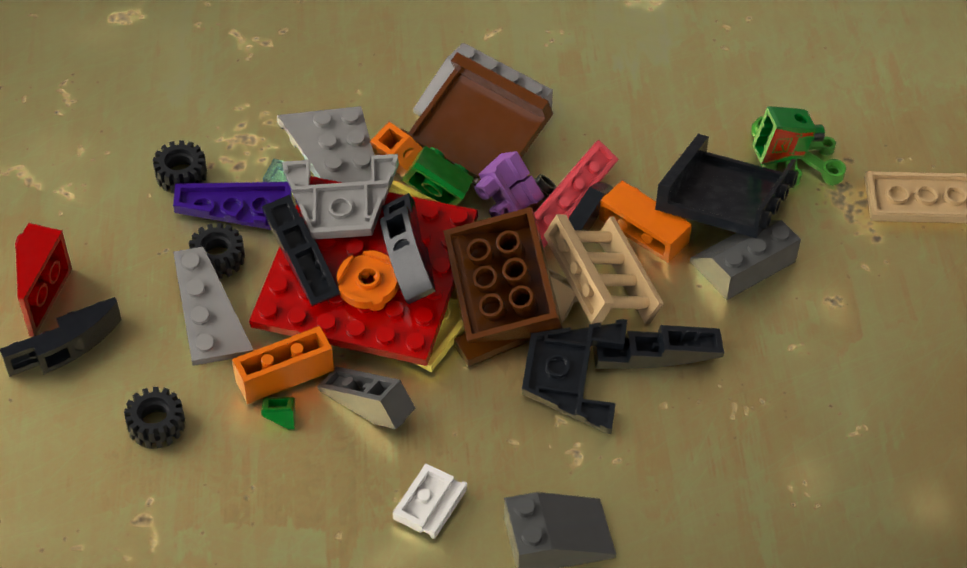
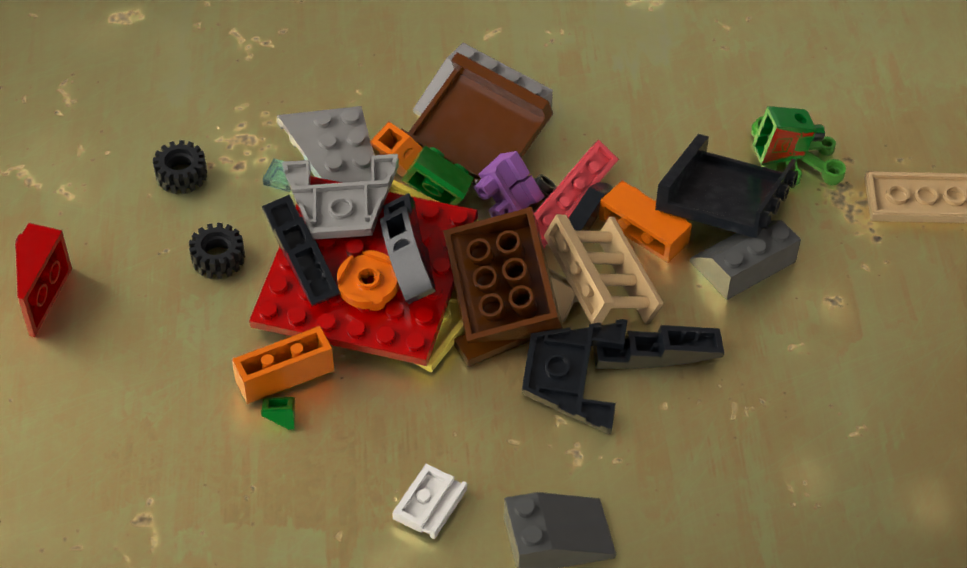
(76, 335): black slope -> none
(150, 403): black tyre -> none
(209, 316): light grey wing -> none
(229, 201): dark purple wing -> none
(369, 395): dark grey slope -> none

